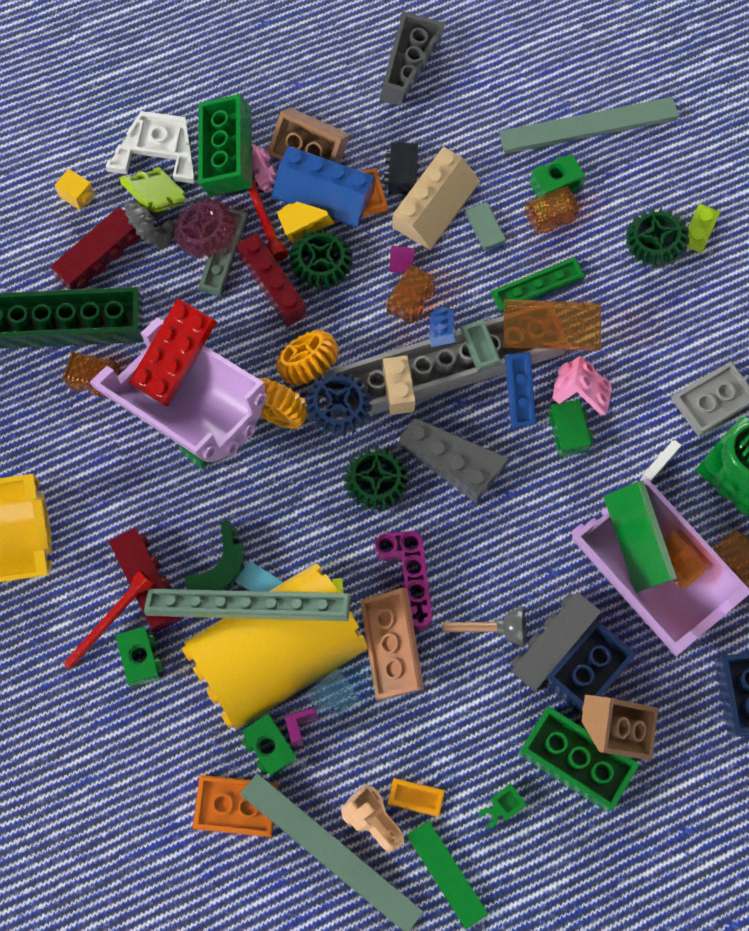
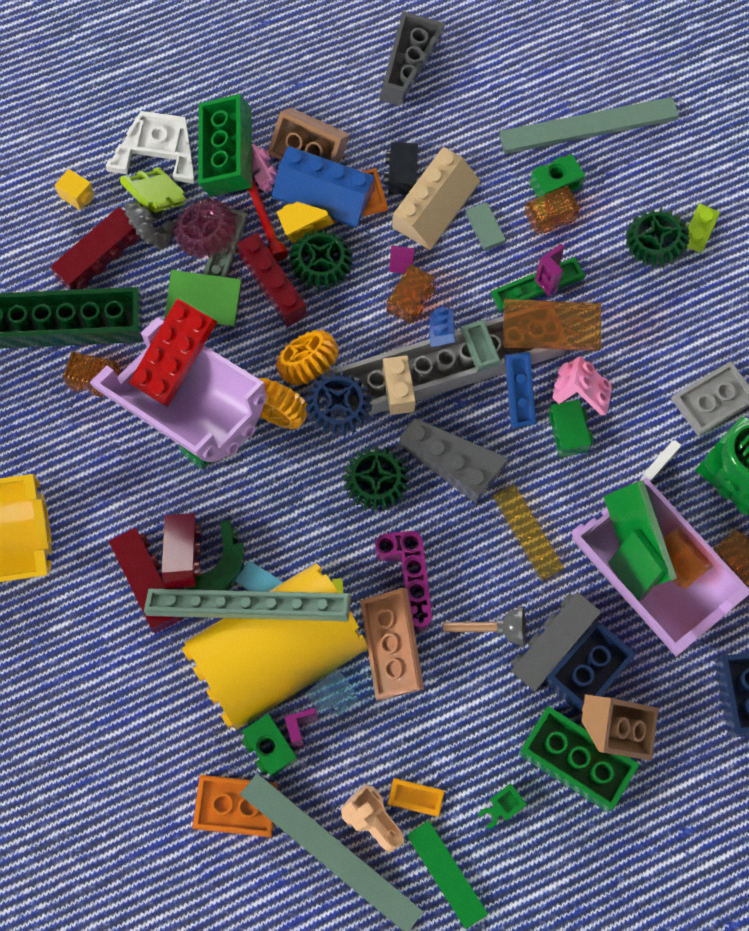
(129, 645): green brick -> none
(140, 583): red piece -> none
(181, 551): none -> dark red brick
(210, 294): none -> bright green tile
(528, 532): none -> clear yellow tile
(548, 270): none -> magenta panel
(638, 565): none -> green tile

